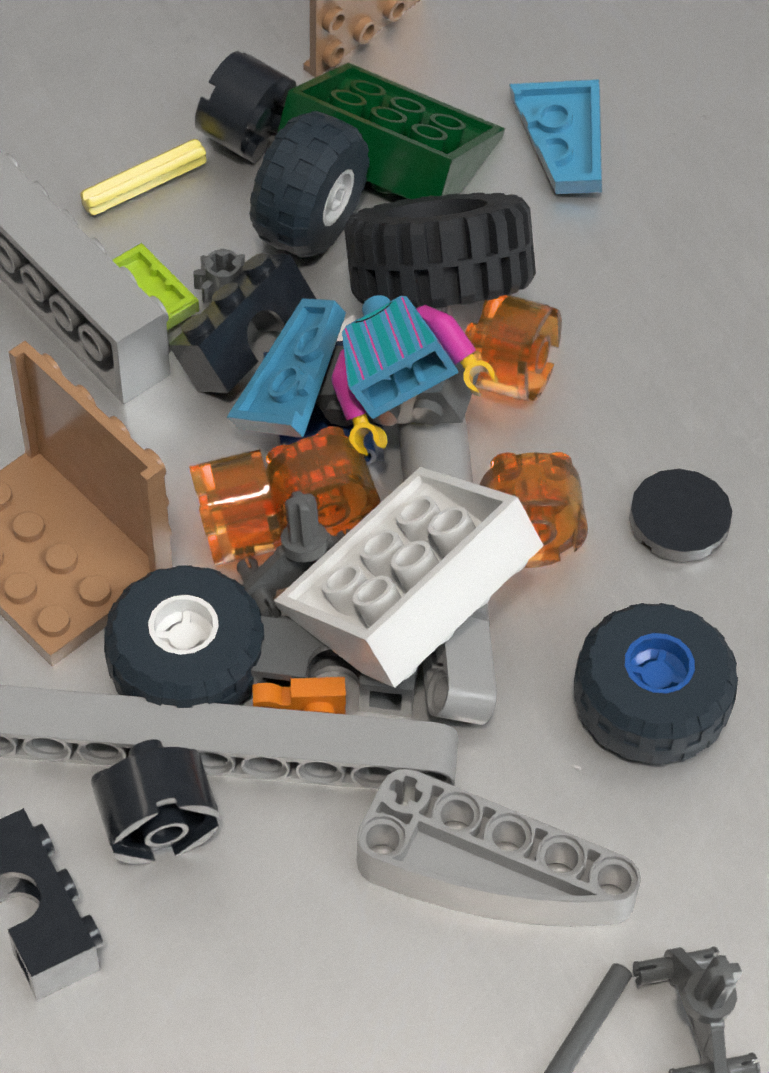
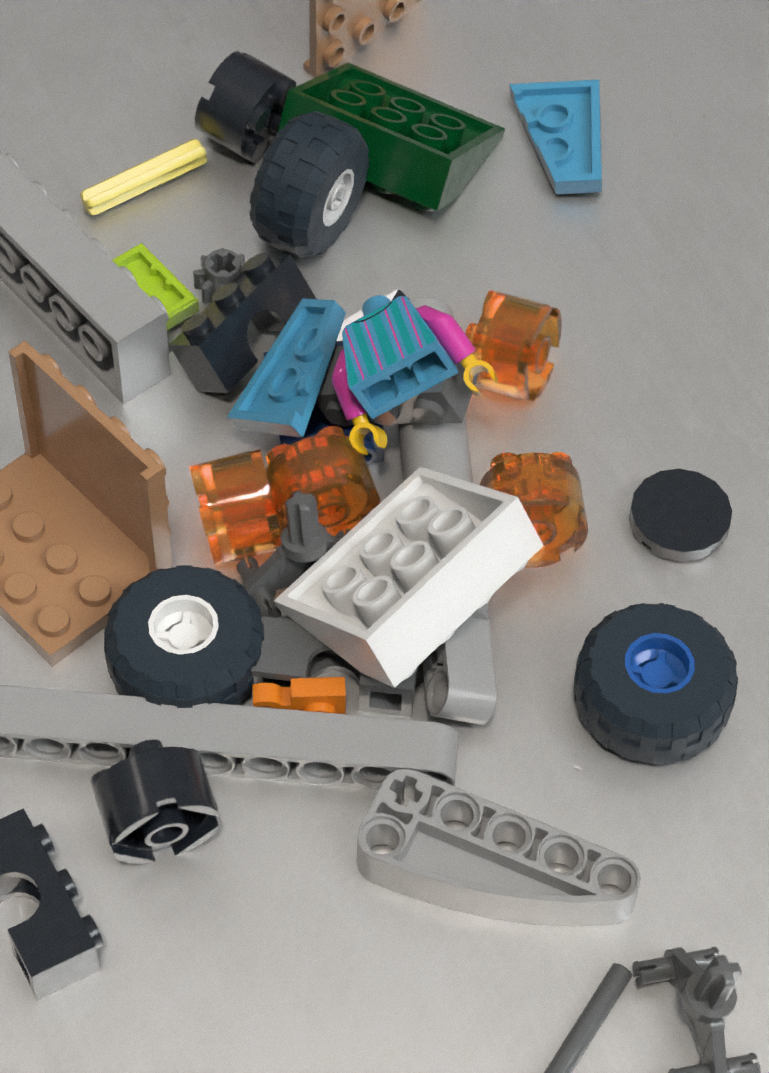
(441, 249): black tyre -> none

